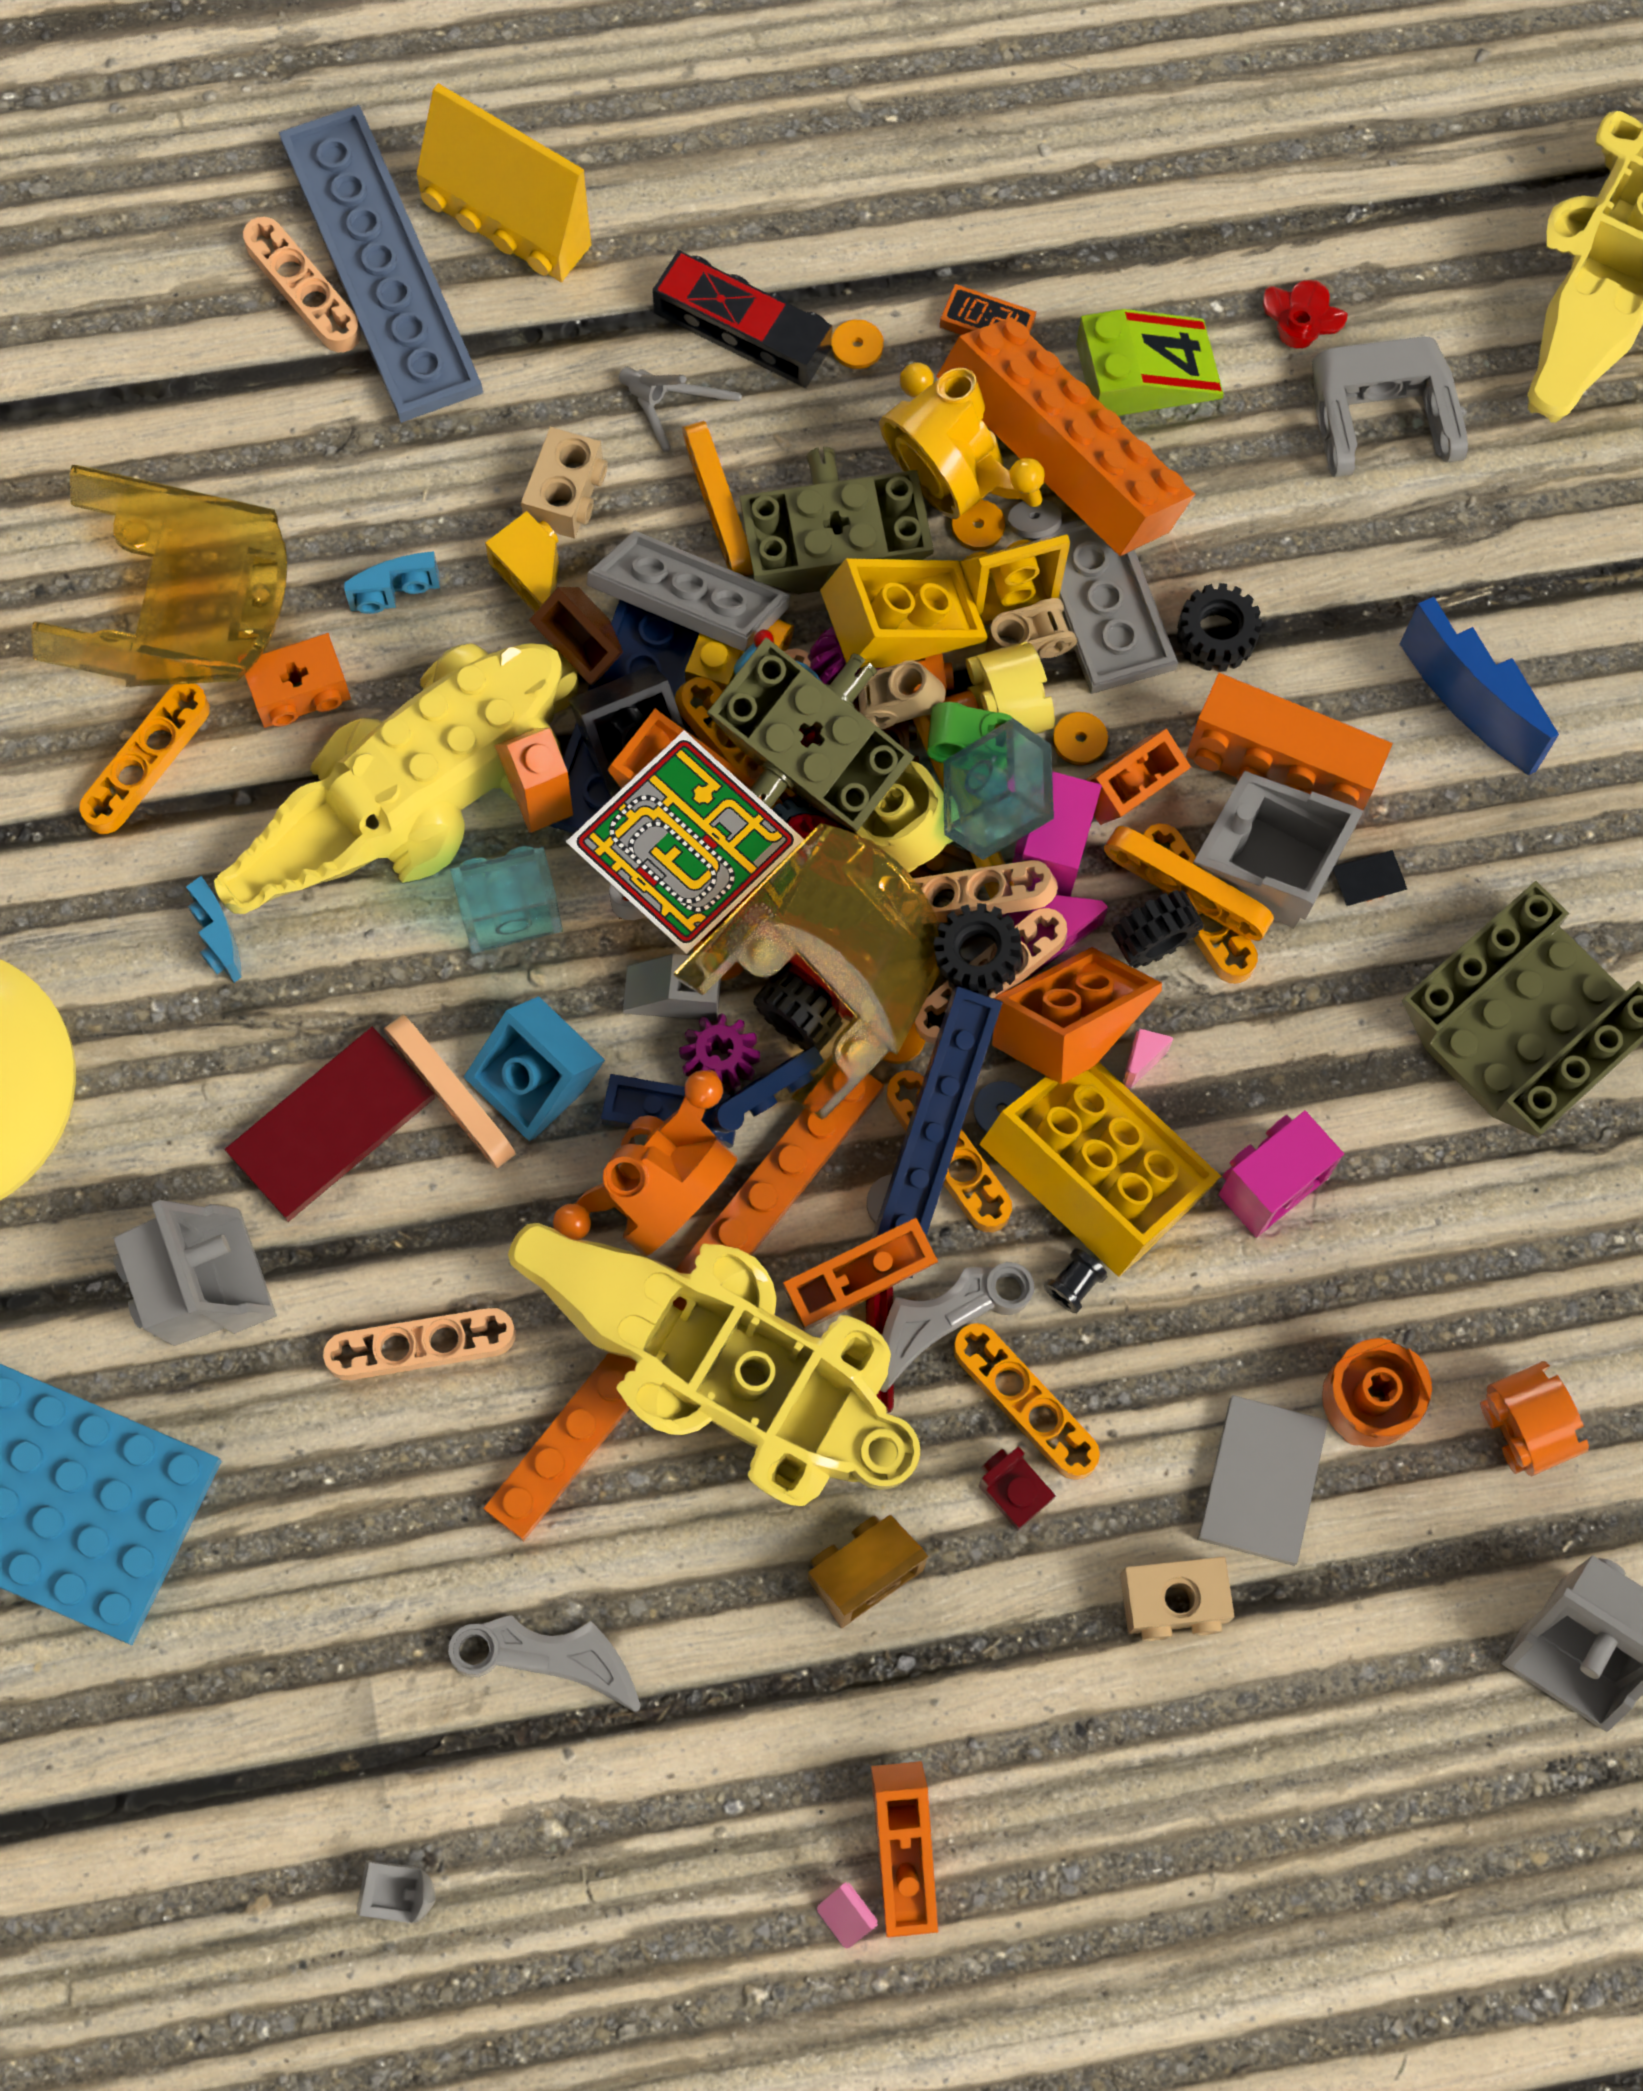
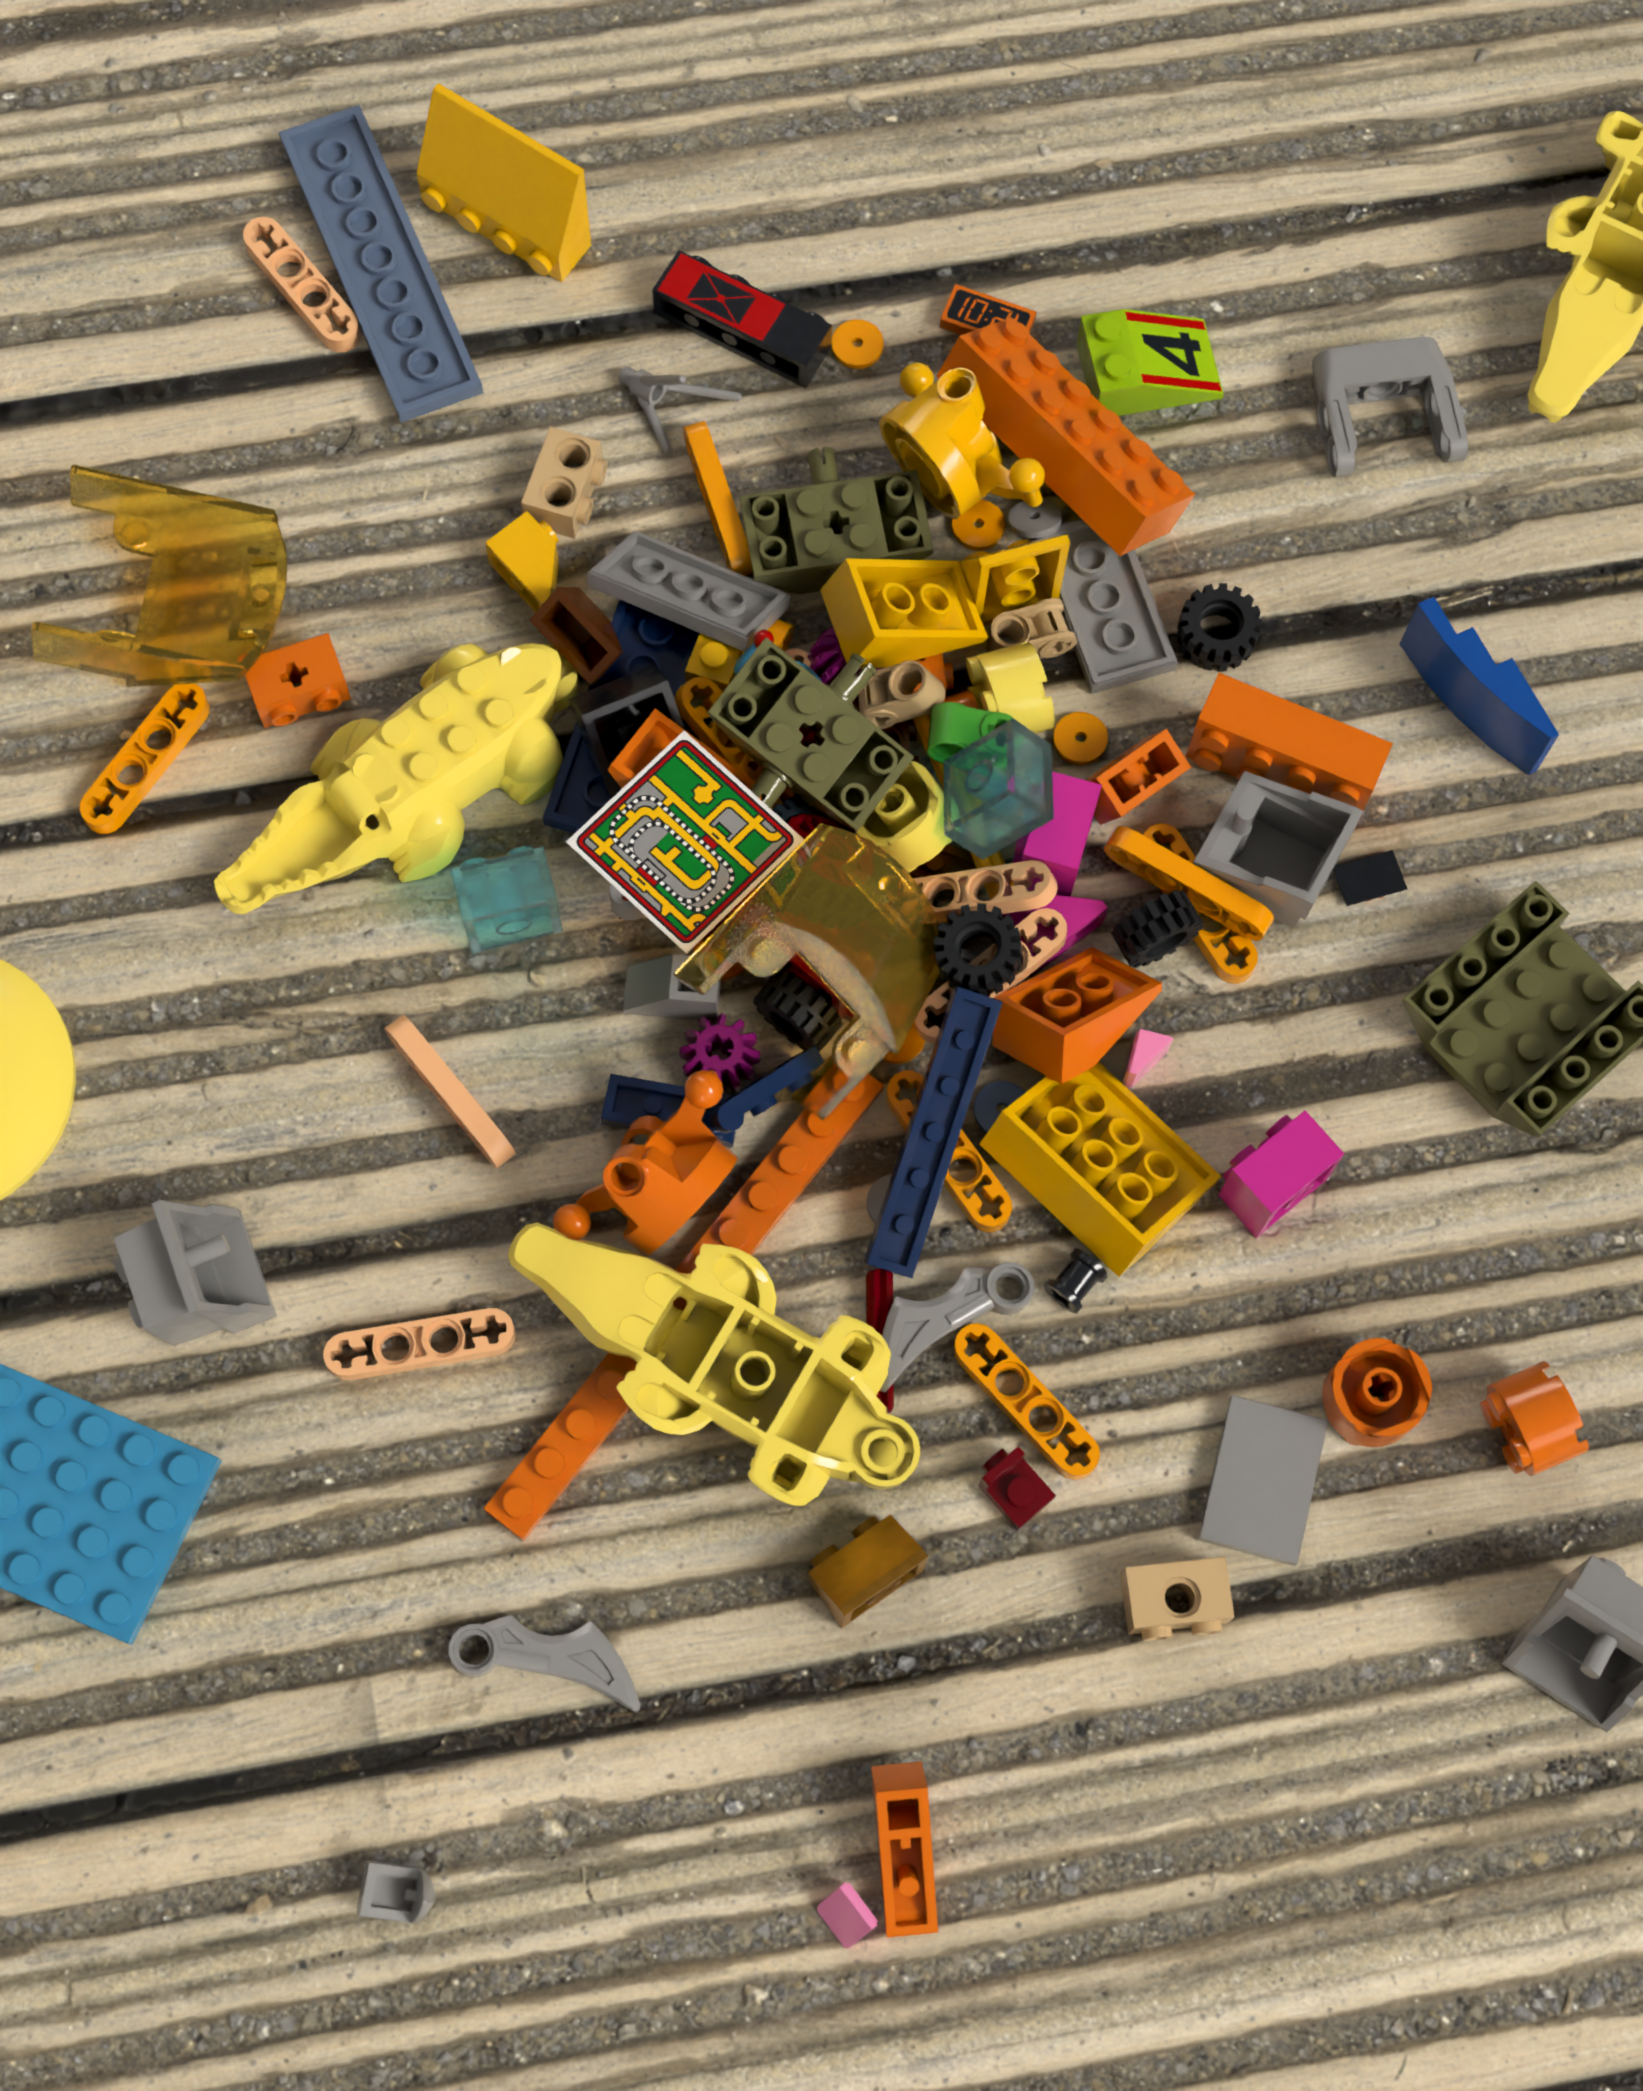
(220, 944): dark azure slope -> none
(330, 1123): dark red tile -> none
(376, 586): dark azure slope -> none
(533, 1067): dark azure slope -> none
(537, 777): orange slope -> none
(859, 1274): orange slope -> none
(1303, 313): red plate -> none

